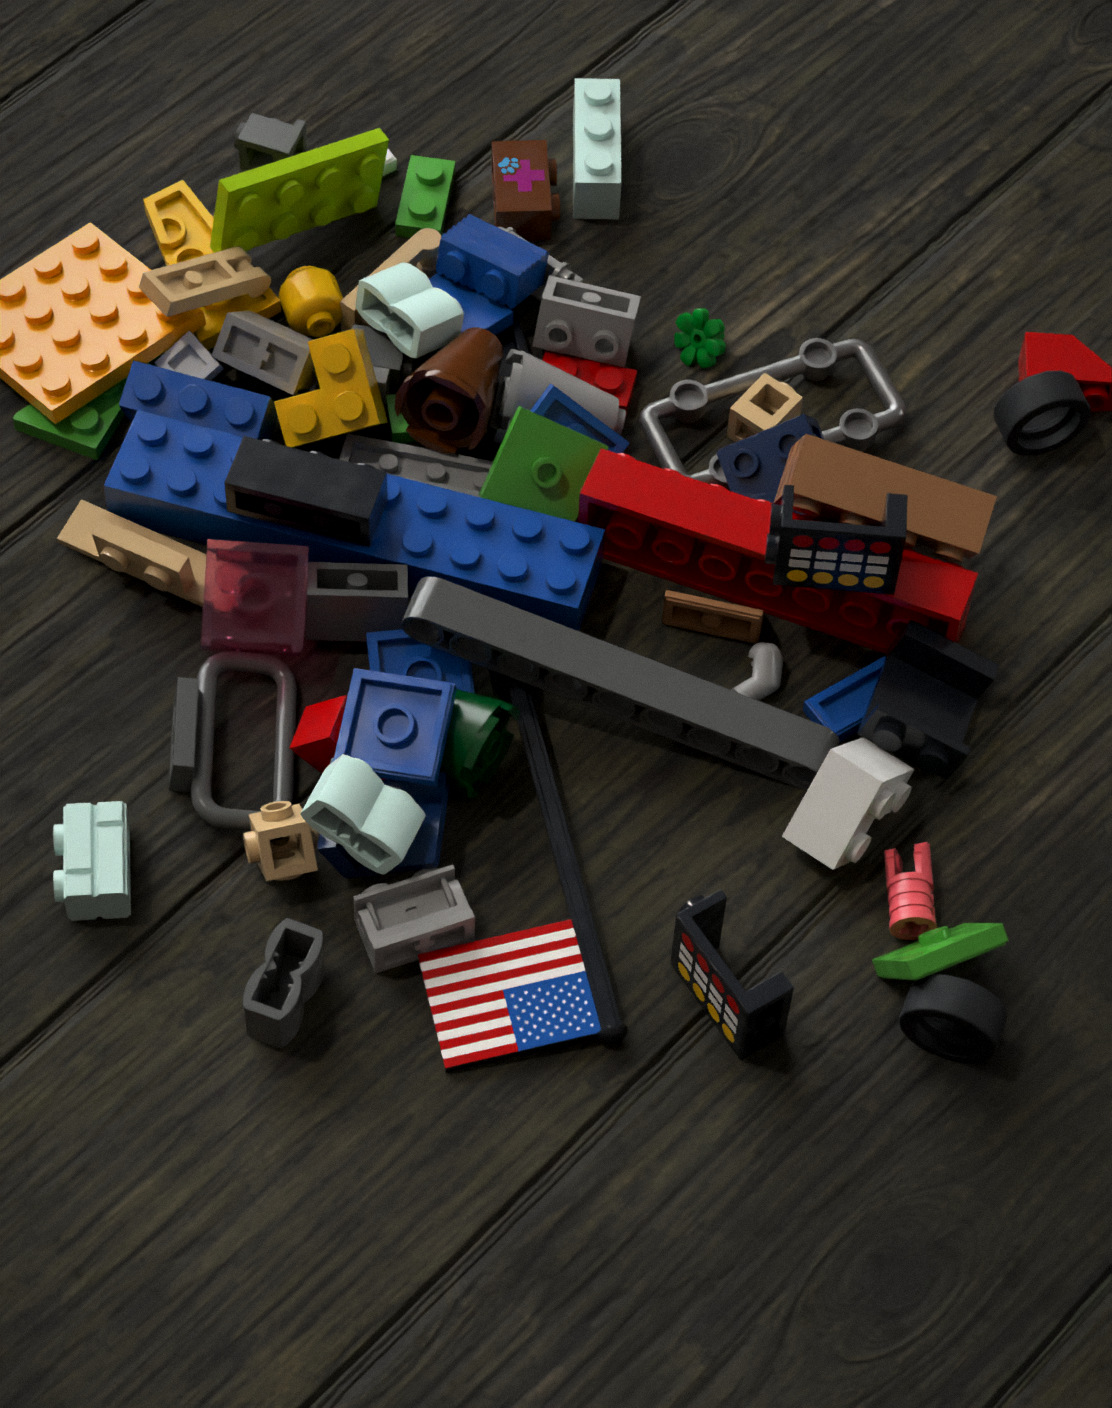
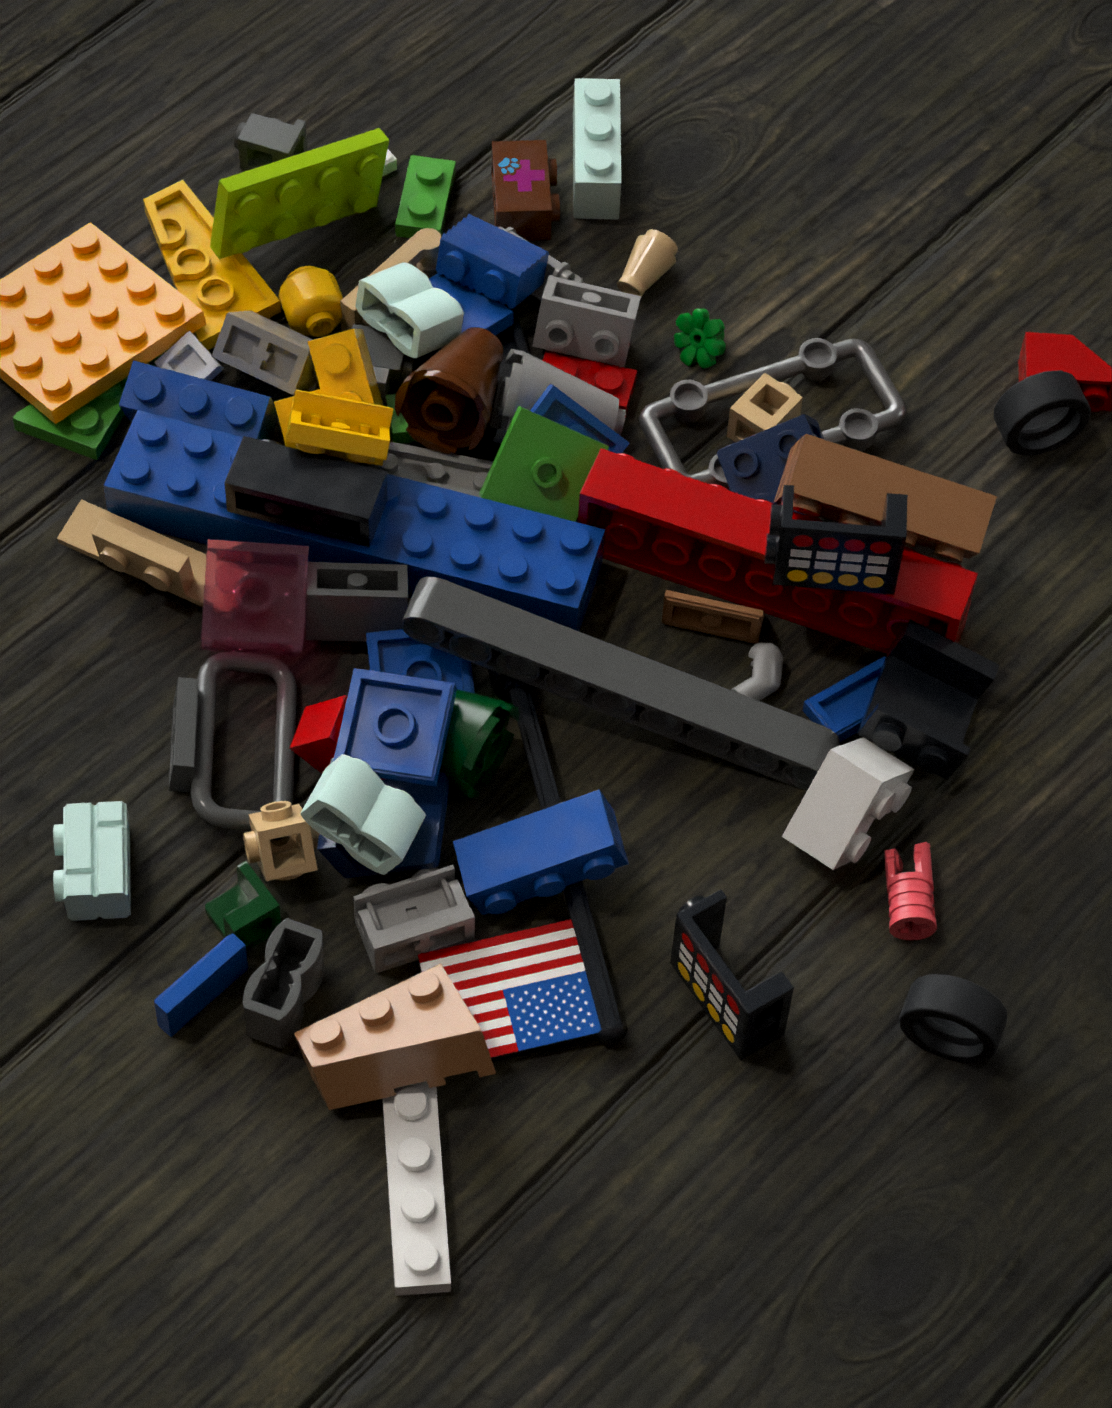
(201, 984): none -> blue tile
(204, 281): tan plate -> none
(245, 909): none -> dark green panel
(339, 428): none -> yellow brick
(393, 1041): none -> medium nougat wedge
(416, 1191): none -> white plate
(540, 853): none -> blue brick
(649, 260): none -> tan cone
(940, 950): bright green plate -> none

